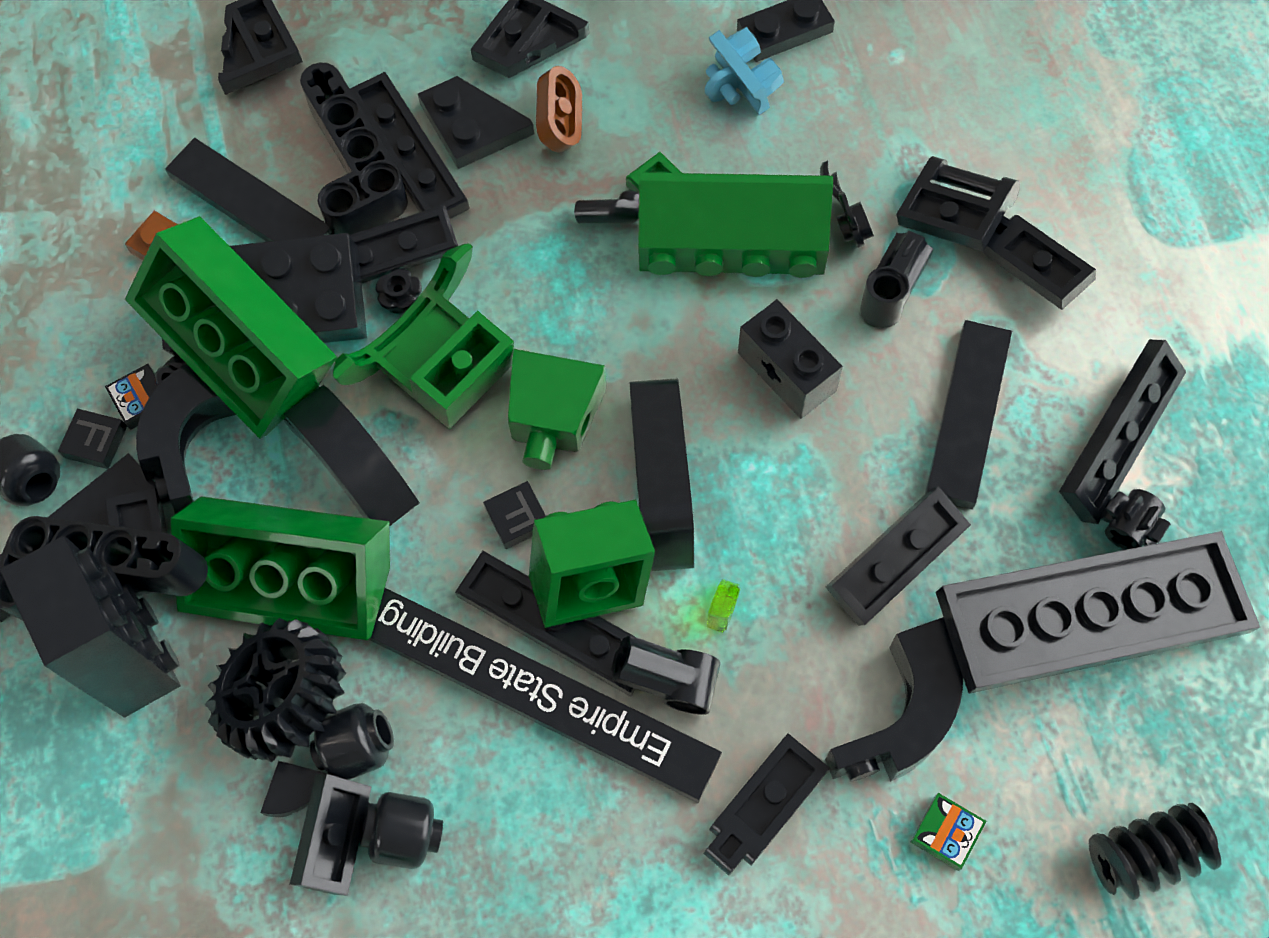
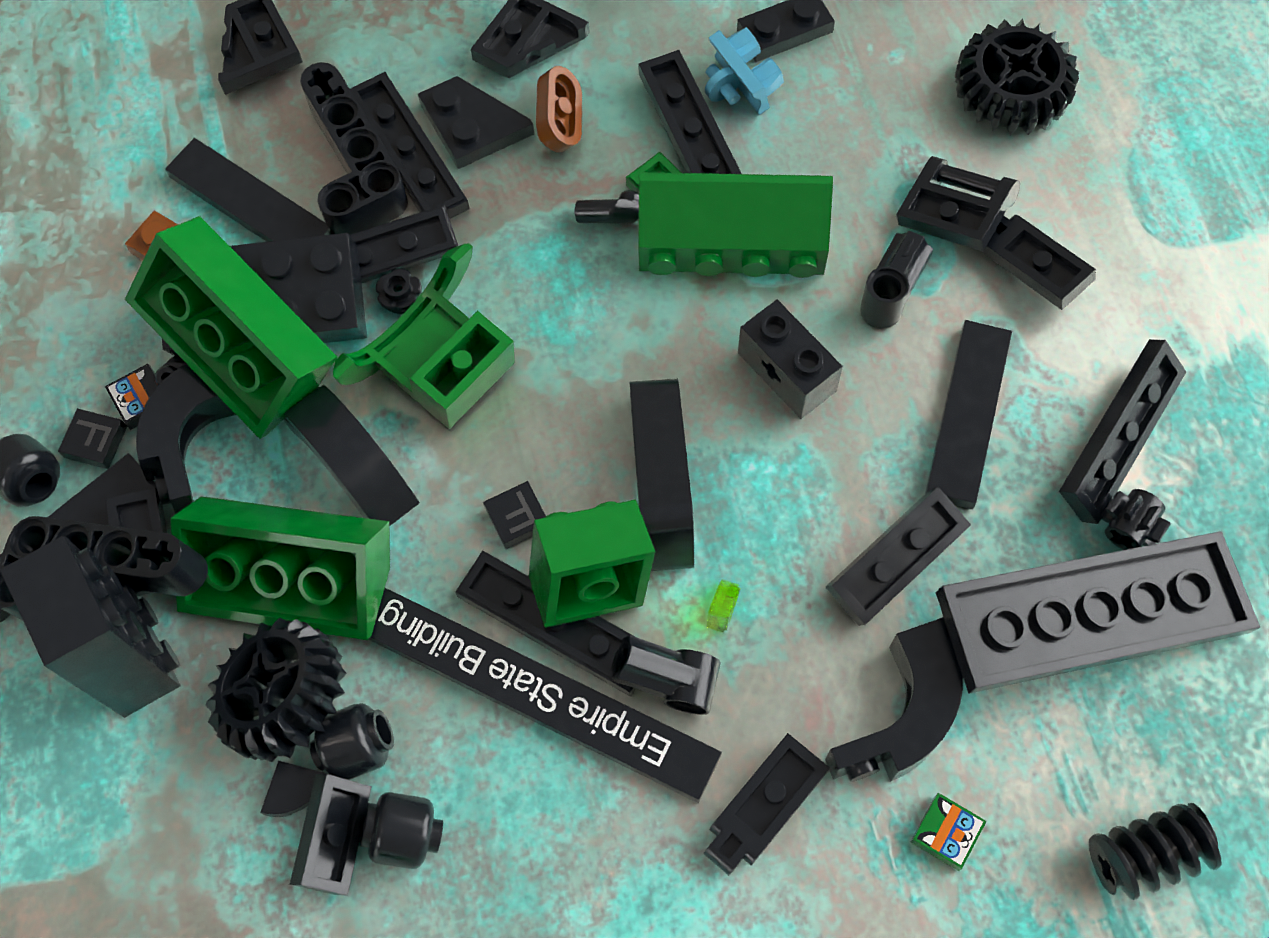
(552, 404): green torso -> none
(686, 115): none -> black plate
(854, 220): black plate -> none
(1016, 76): none -> black gear

